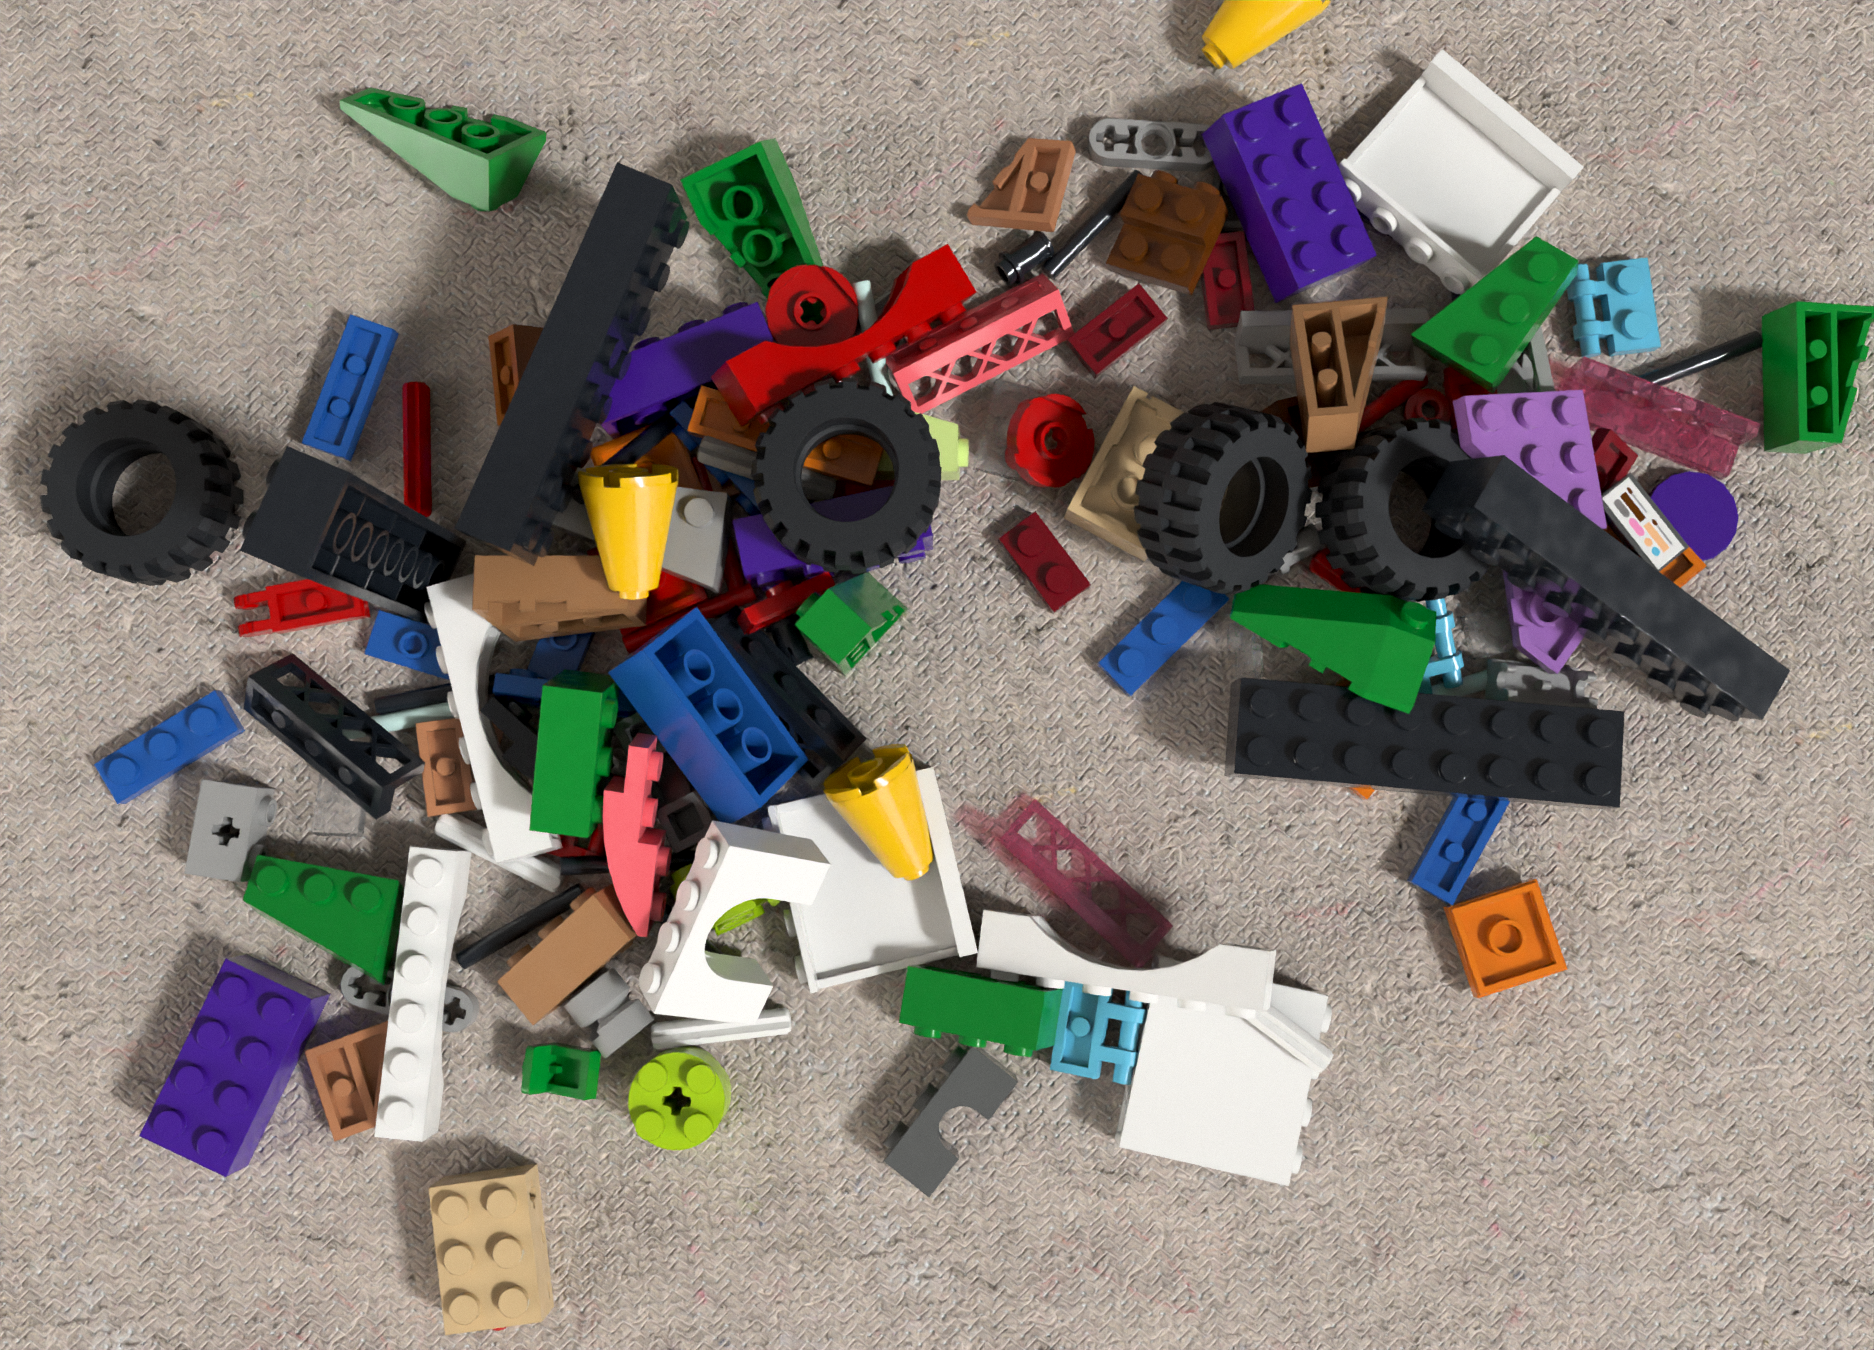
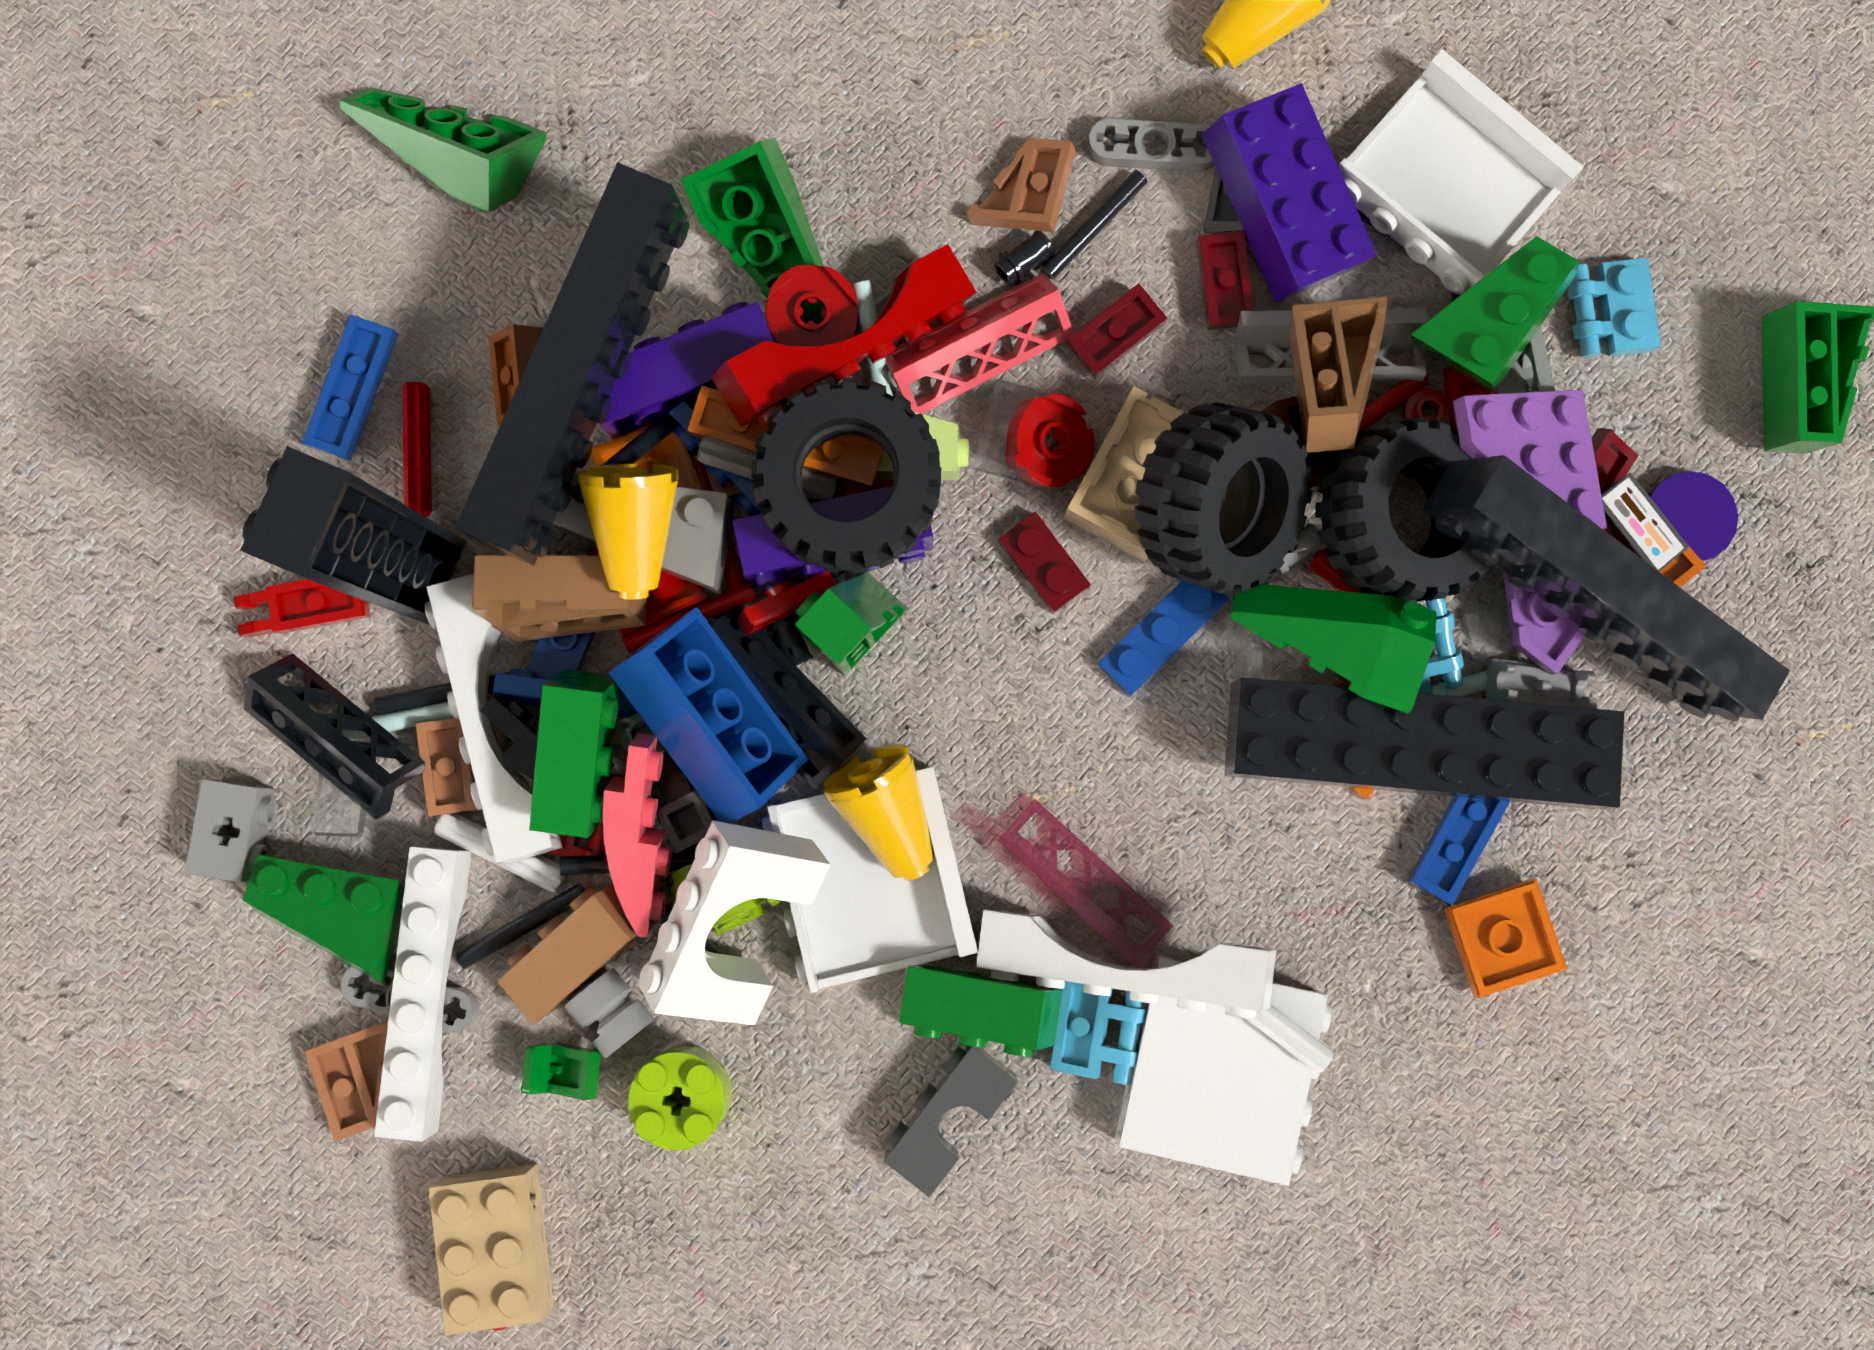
(84, 482): black tyre -> none
(169, 747): blue plate -> none
(235, 1064): dark purple brick -> none
(405, 643): blue plate -> none
(701, 1031): white axle -> none
(1167, 231): reddish brown plate -> none
(1659, 418): clear pink fence -> none
(1704, 359): black bar -> none

